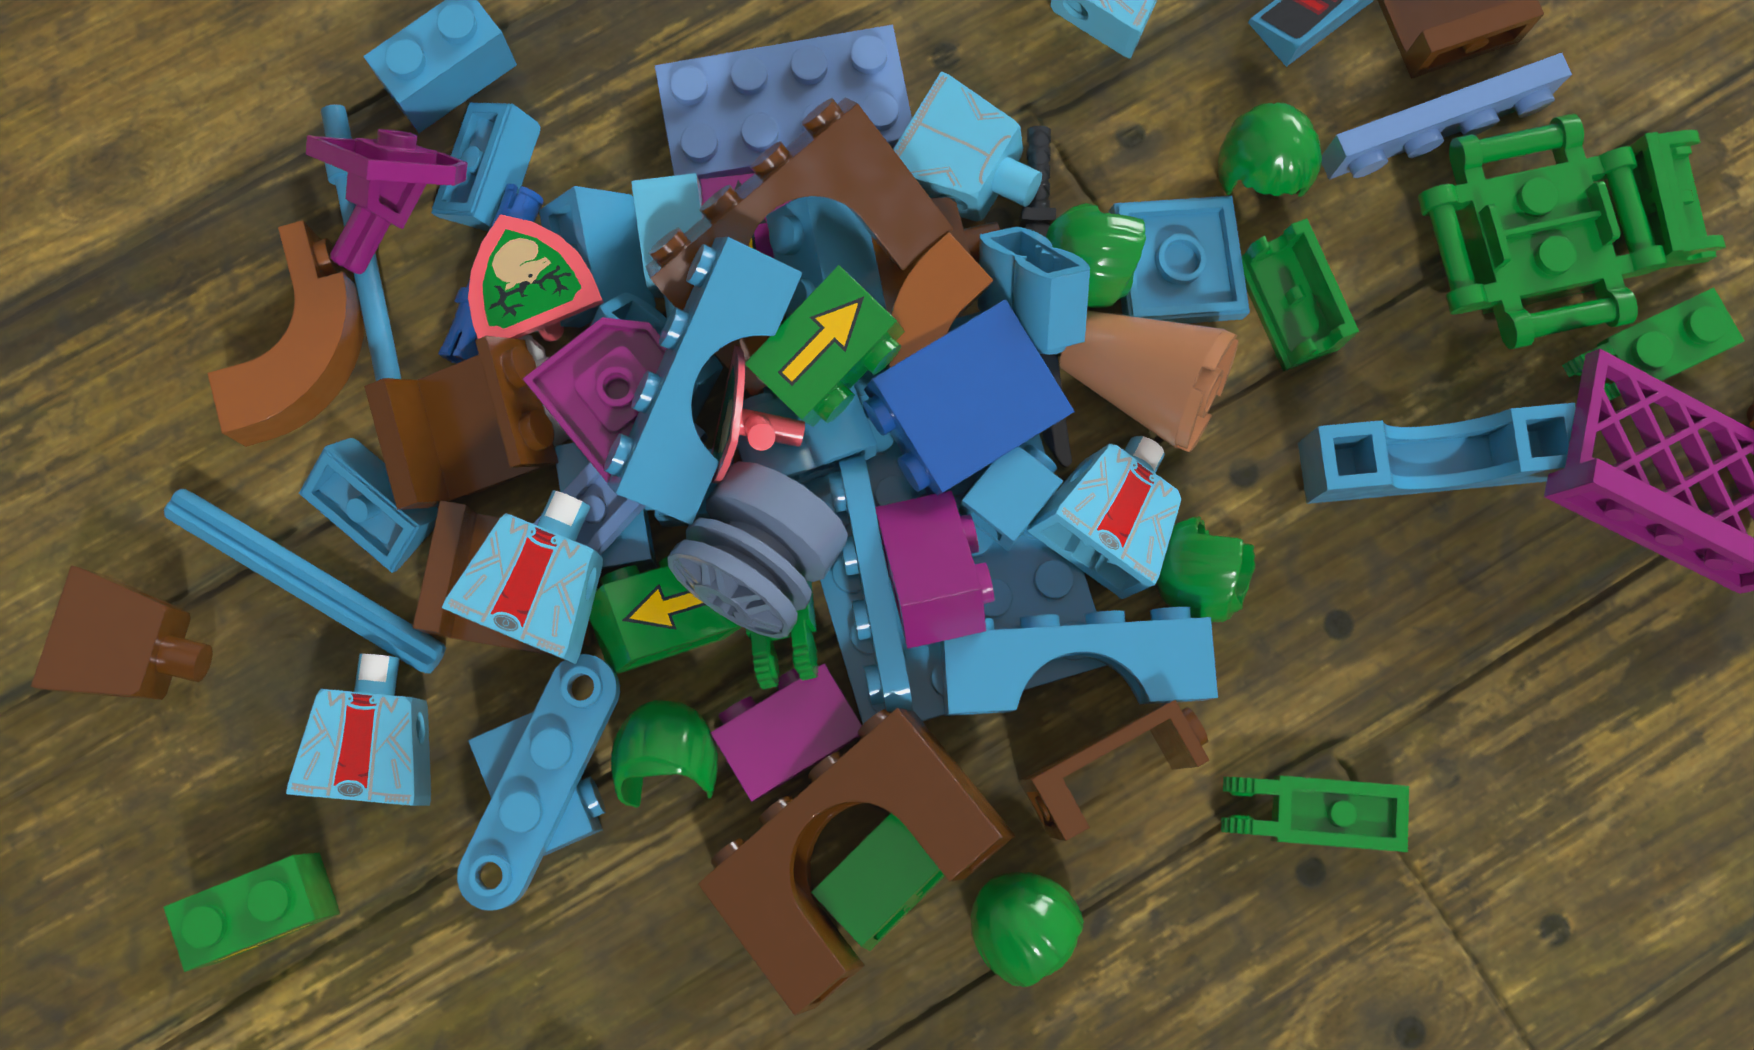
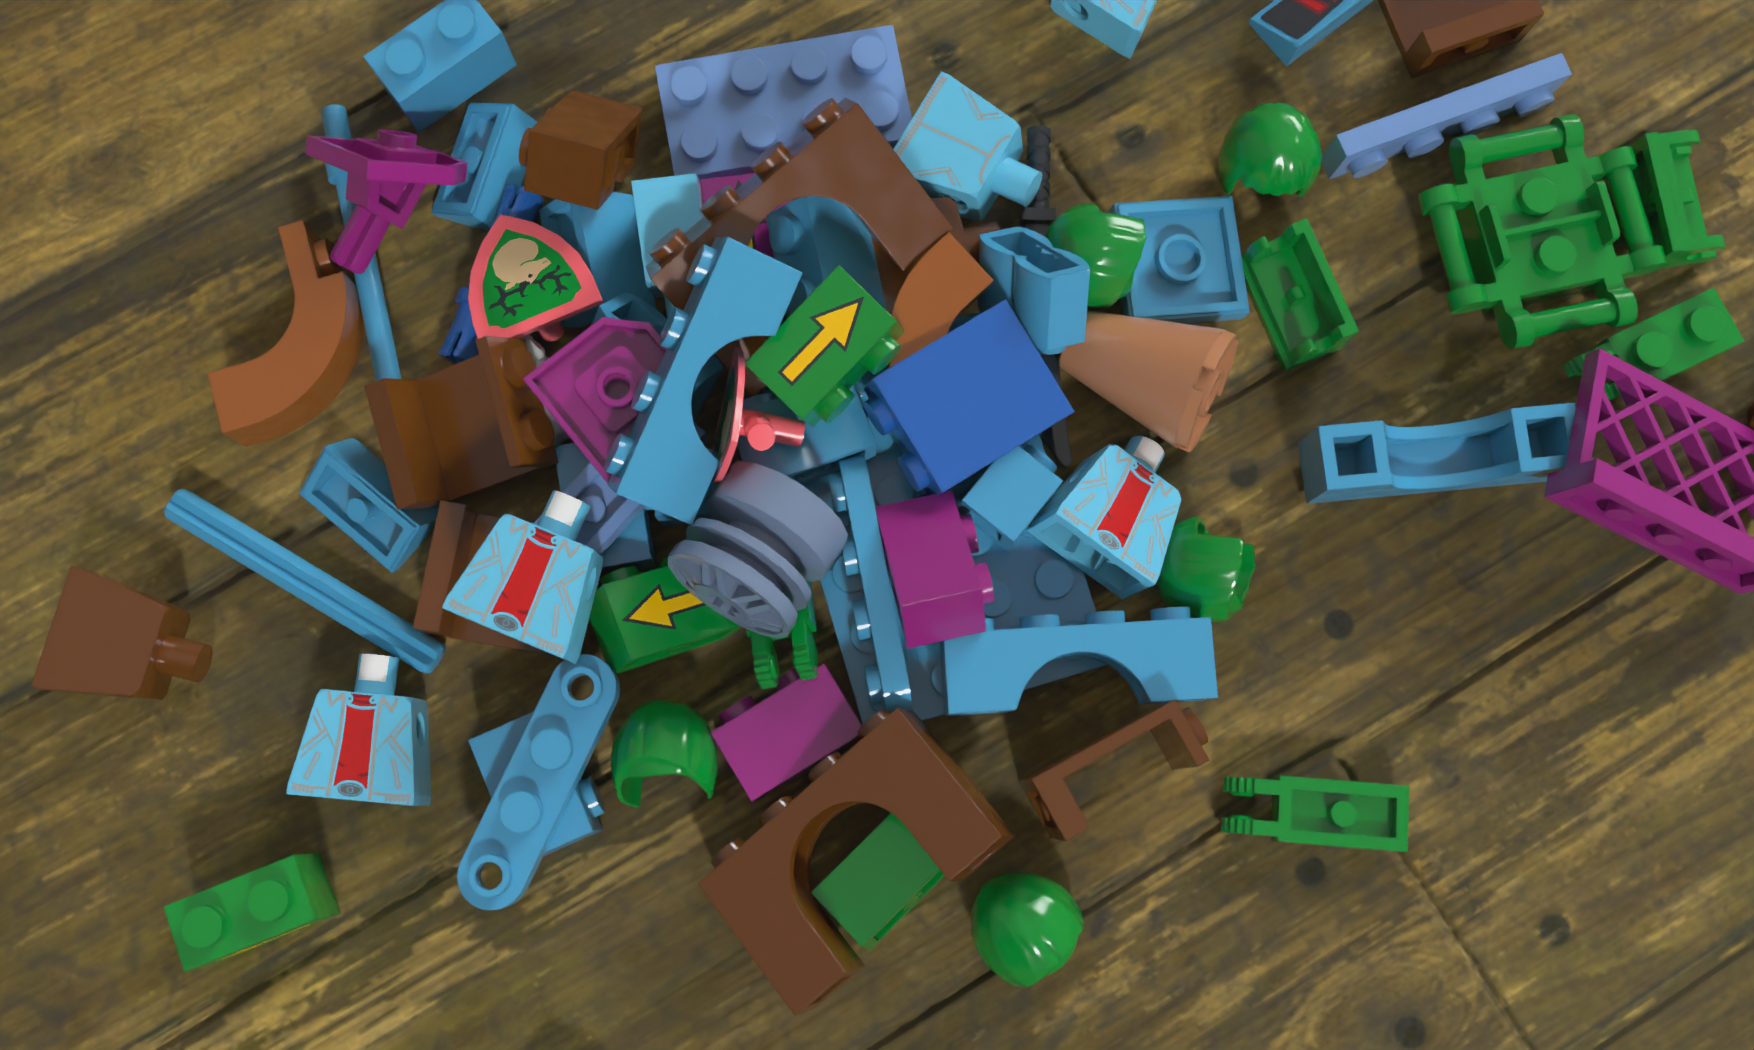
(581, 149): none -> reddish brown brick

